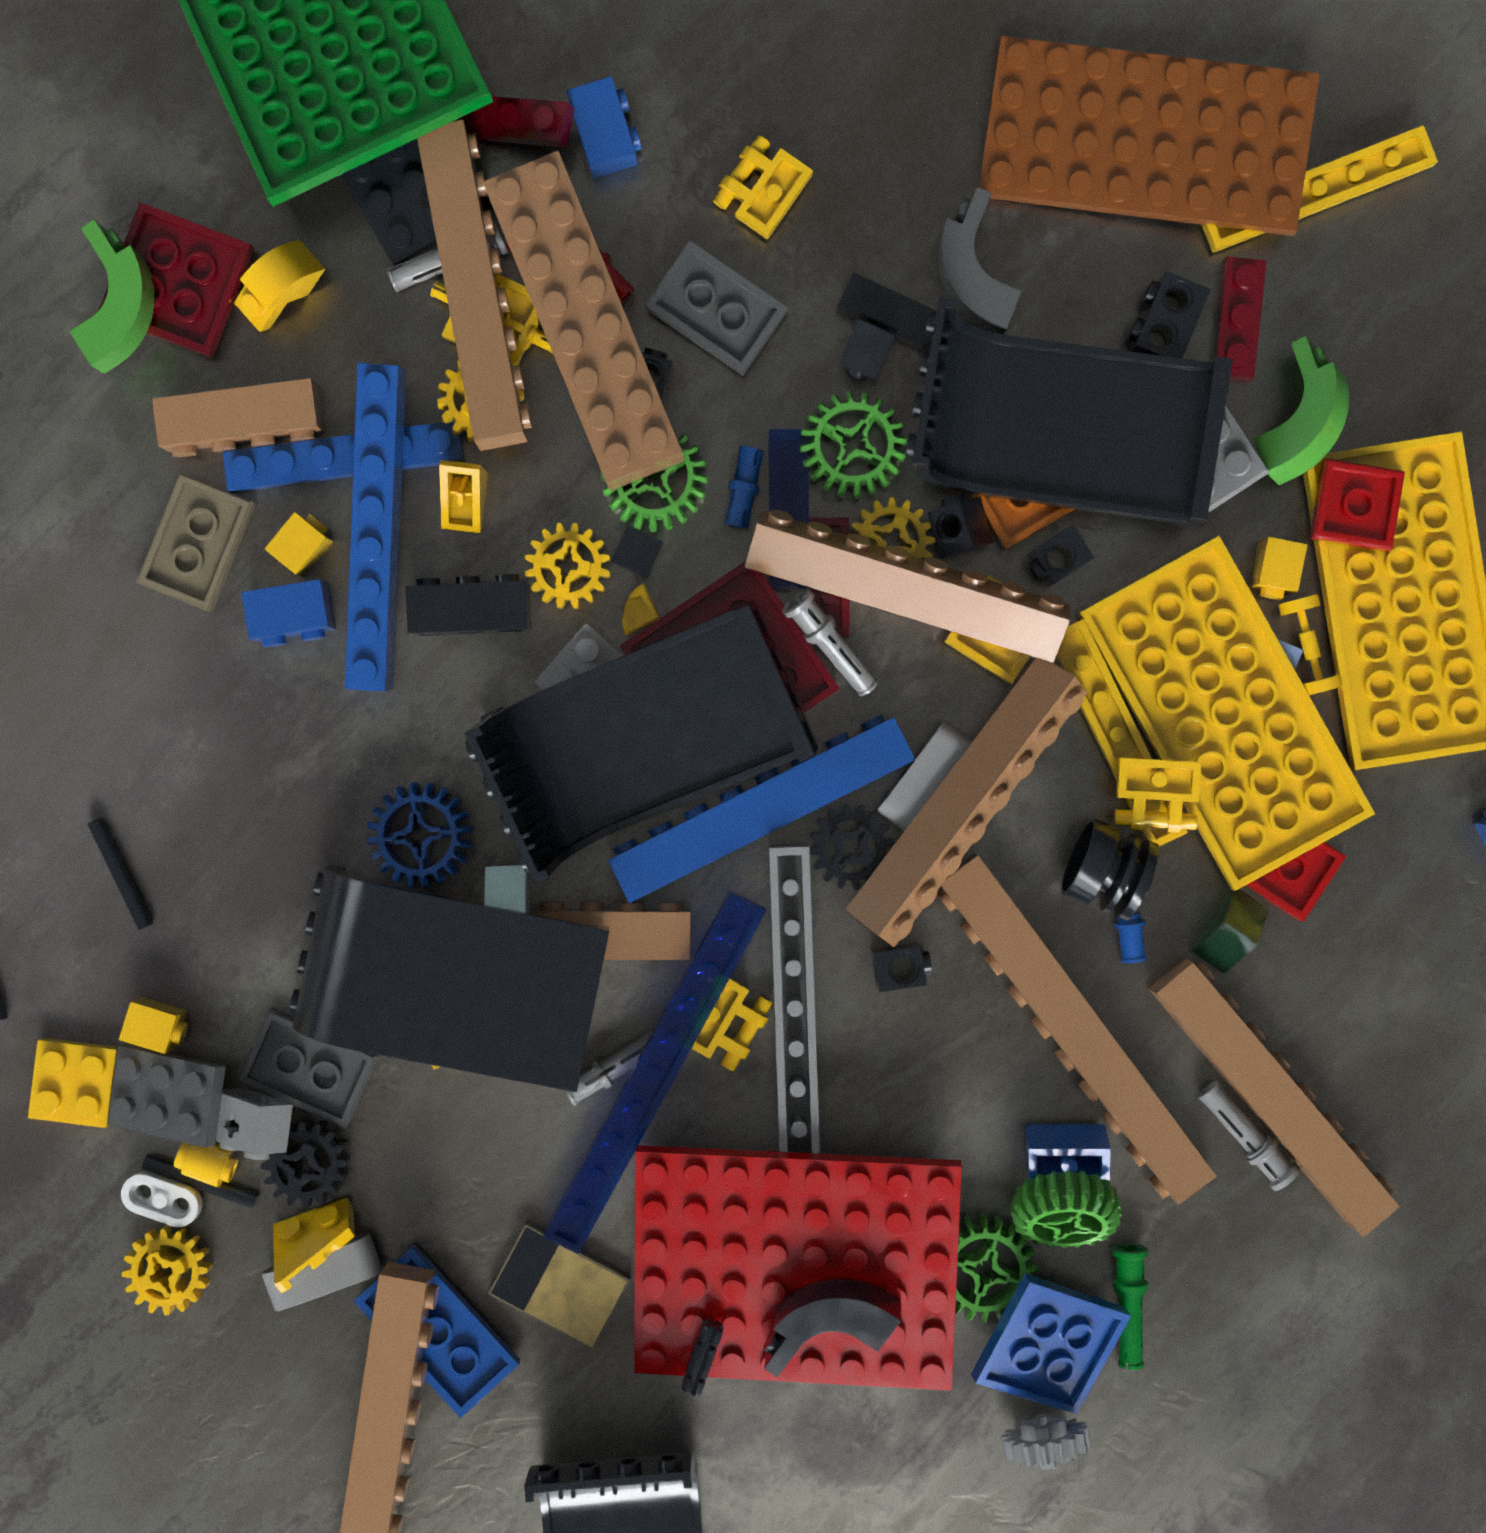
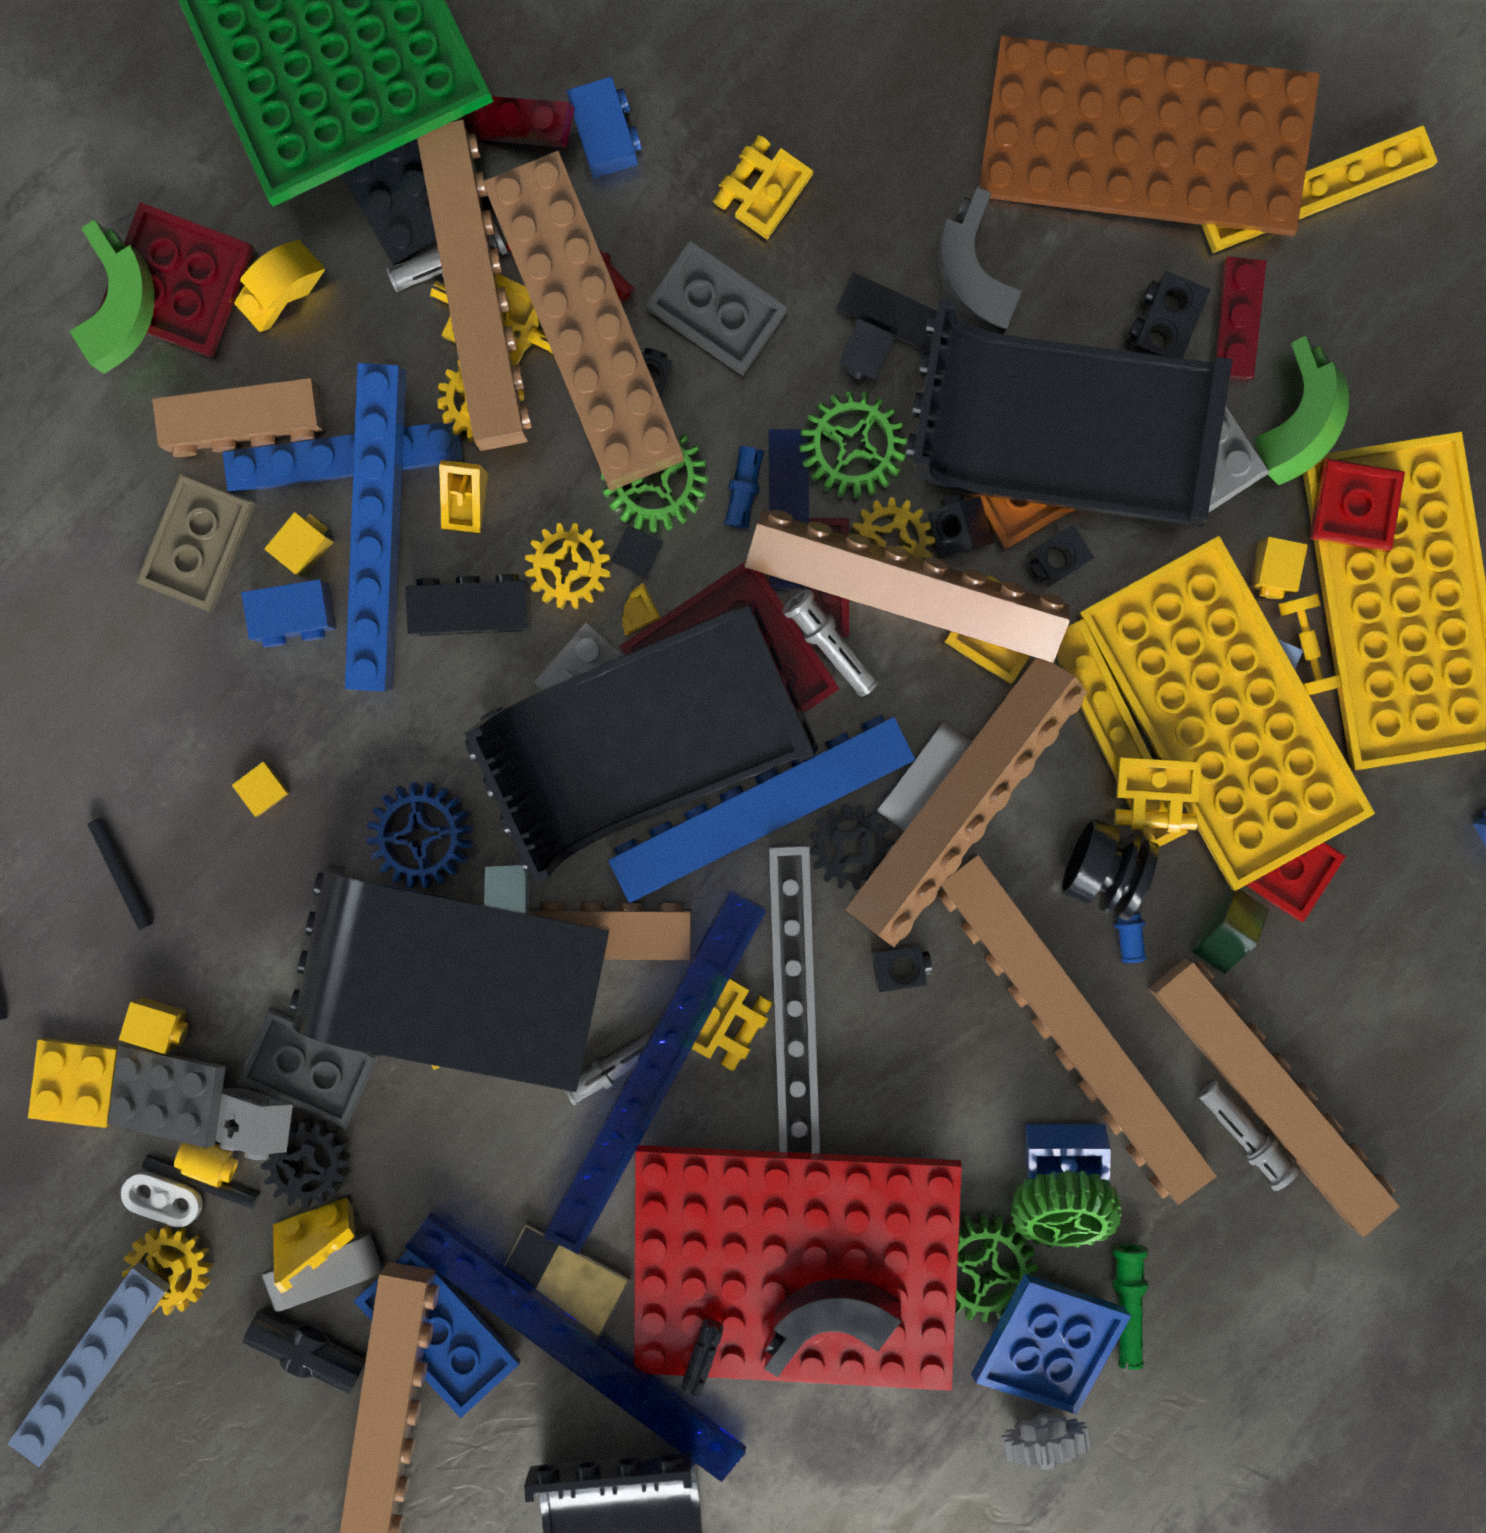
(89, 1364): none -> sand blue plate
(260, 789): none -> yellow tile
(304, 1351): none -> black piece
(575, 1346): none -> clear blue plate

